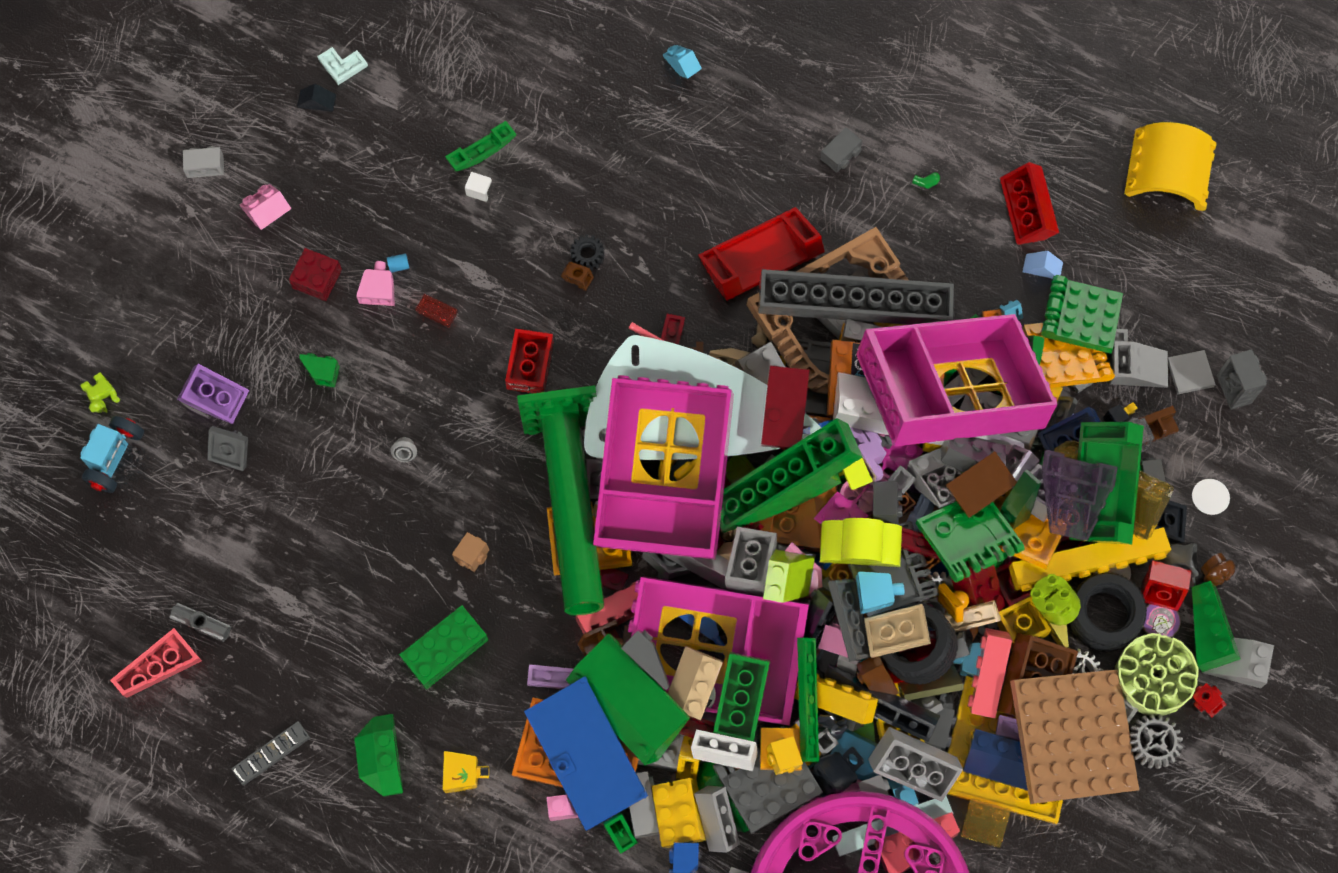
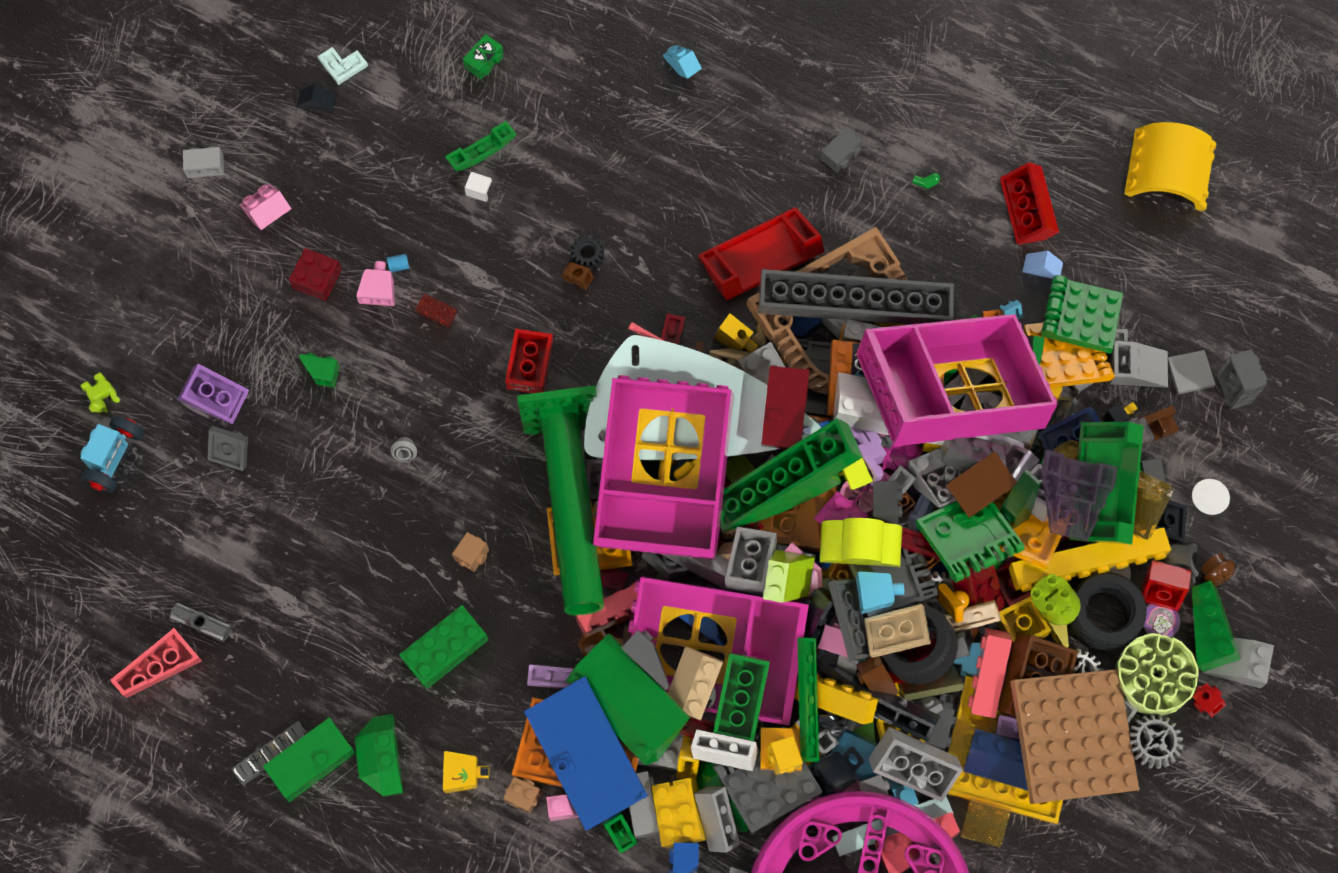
(309, 760): none -> green brick
(483, 57): none -> green brick
(522, 794): none -> medium nougat head
(735, 335): none -> yellow torso
(804, 326): none -> dark blue slope

